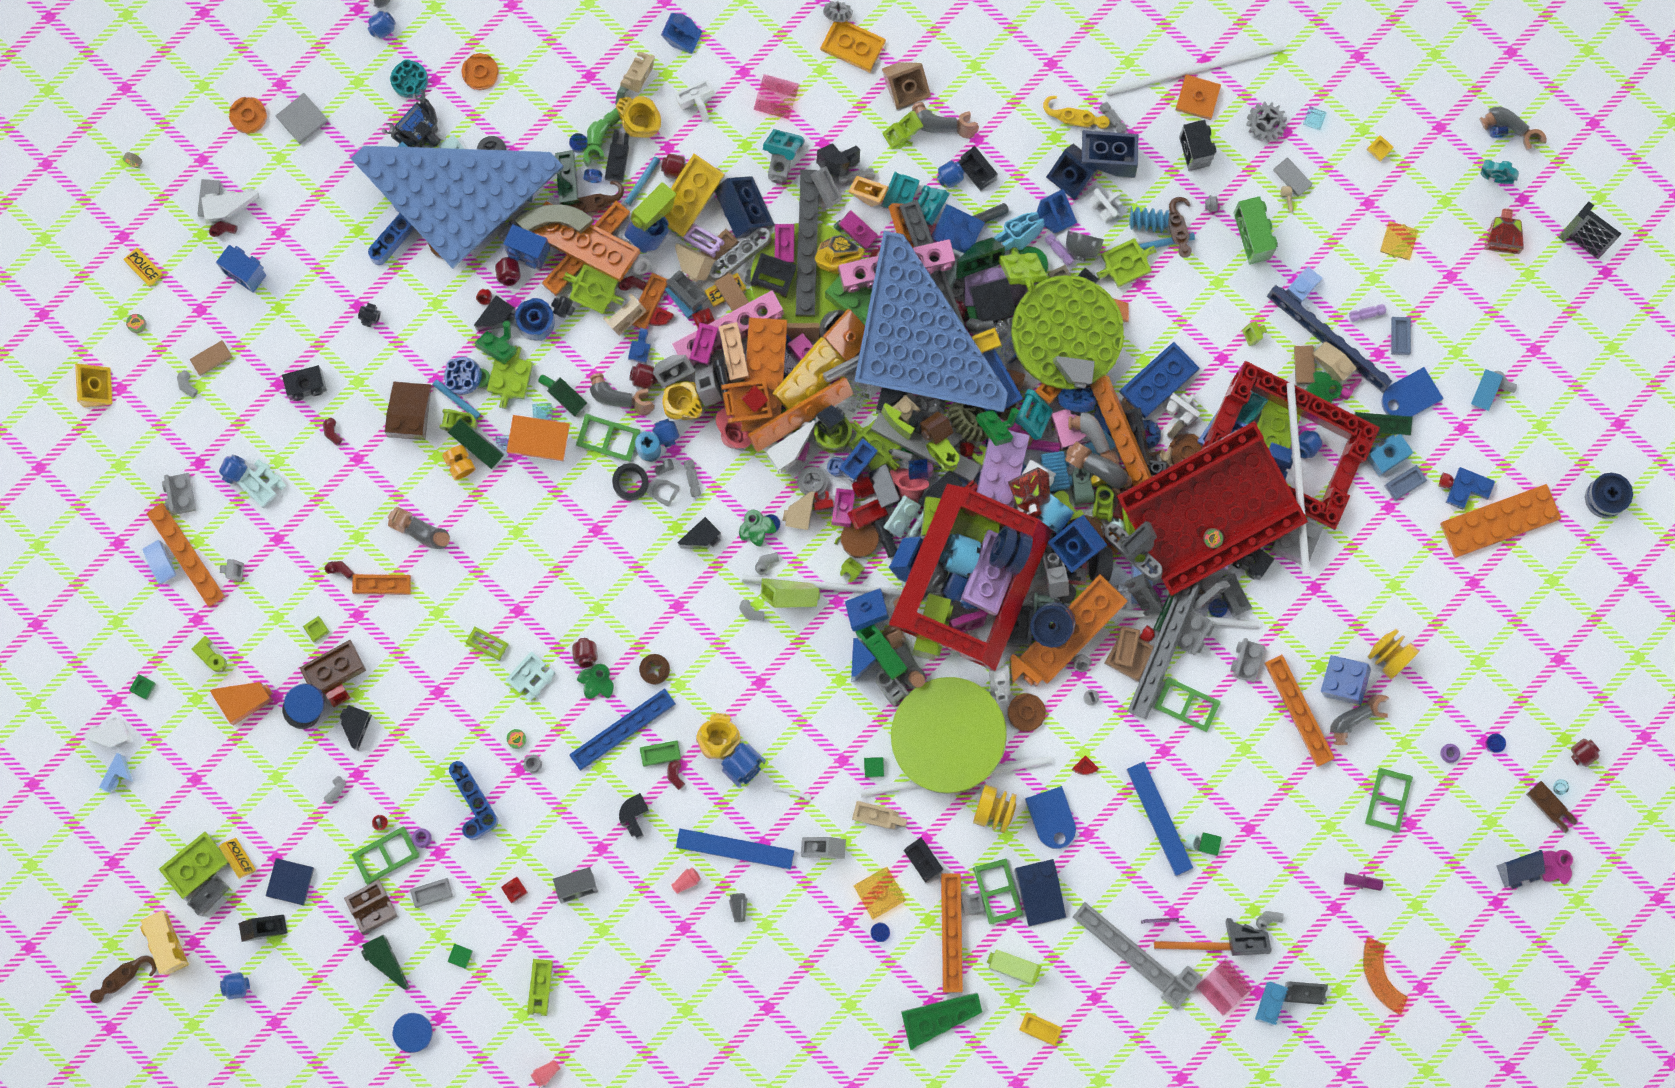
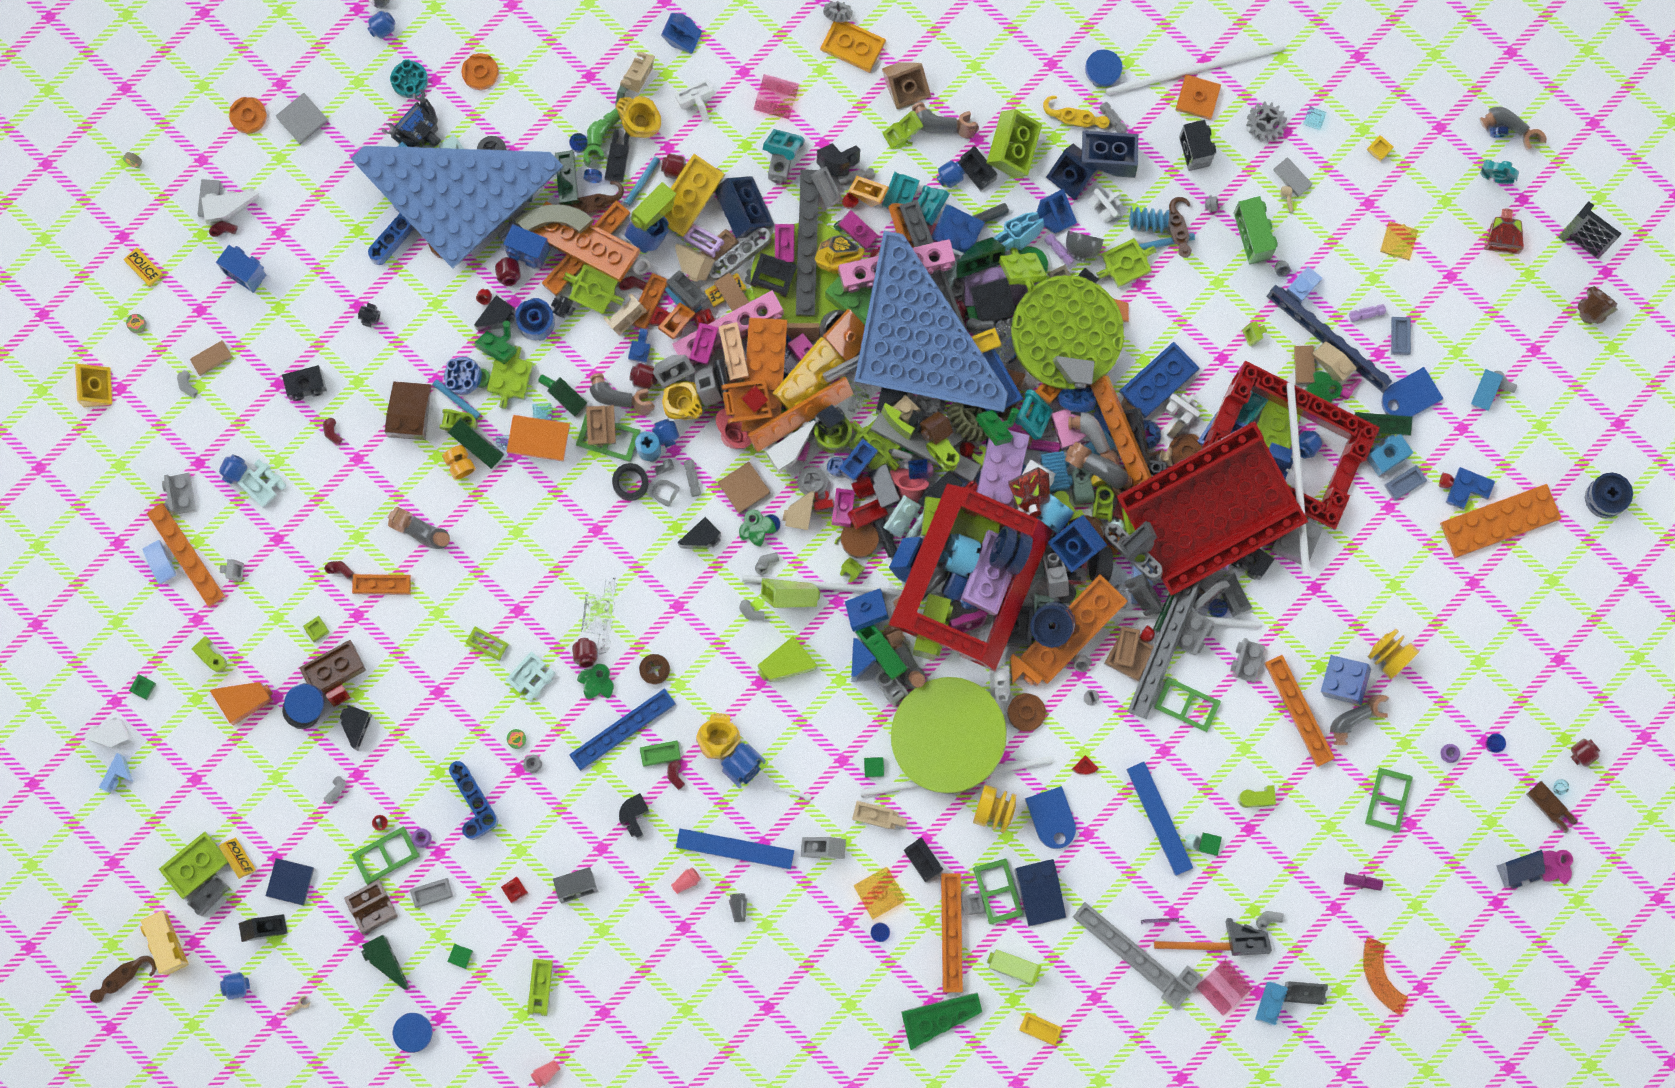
(297, 1006): none -> tan hand
(598, 614): none -> clear bracket
(601, 425): none -> medium nougat plate
(676, 321): none -> orange slope
(743, 487): none -> medium nougat tile
(786, 662): none -> lime slope
(849, 201): none -> red hinge
(1014, 143): none -> lime brick
(1103, 68): none -> blue tile
(1213, 538): tile -> none
(1259, 798): none -> lime leg
(1282, 268): none -> light grey hinge
(1596, 307): none -> reddish brown helmet

